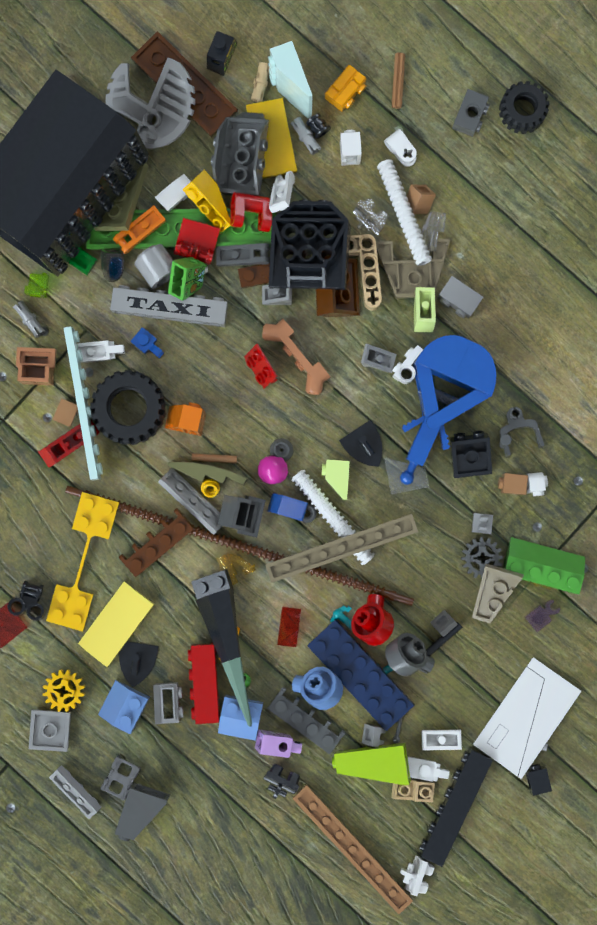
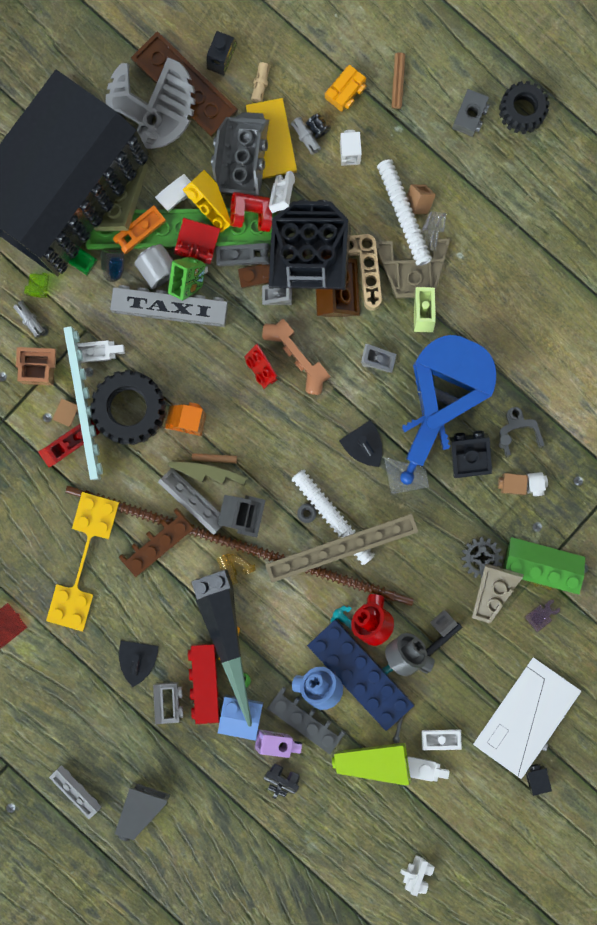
(28, 600): black piece -> none
(49, 730): light grey plate -> none
(61, 699): yellow gear -> none
(116, 624): light yellow slope -> none
(123, 707): medium blue slope -> none
(127, 781): flat silver piece -> none
(146, 342): blue plate -> none
(210, 492): yellow plate -> none
(272, 469): dark pink hair -> none
(285, 445): dark grey plate -> none
(287, 507): blue slope -> none
(289, 77): light aqua slope -> none
(289, 627): clear red slope -> none
(337, 476): yellowish green slope -> none
(352, 849): medium nougat plate -> none
(368, 218): clear hips -> none
(372, 734): light grey tile -> none
(399, 146): white piece -> none
(411, 356): white plate -> none
(417, 791): tan slope -> none
(455, 806): black brick -> none
(459, 297): light grey brick -> none
(482, 523): light grey tile -> none

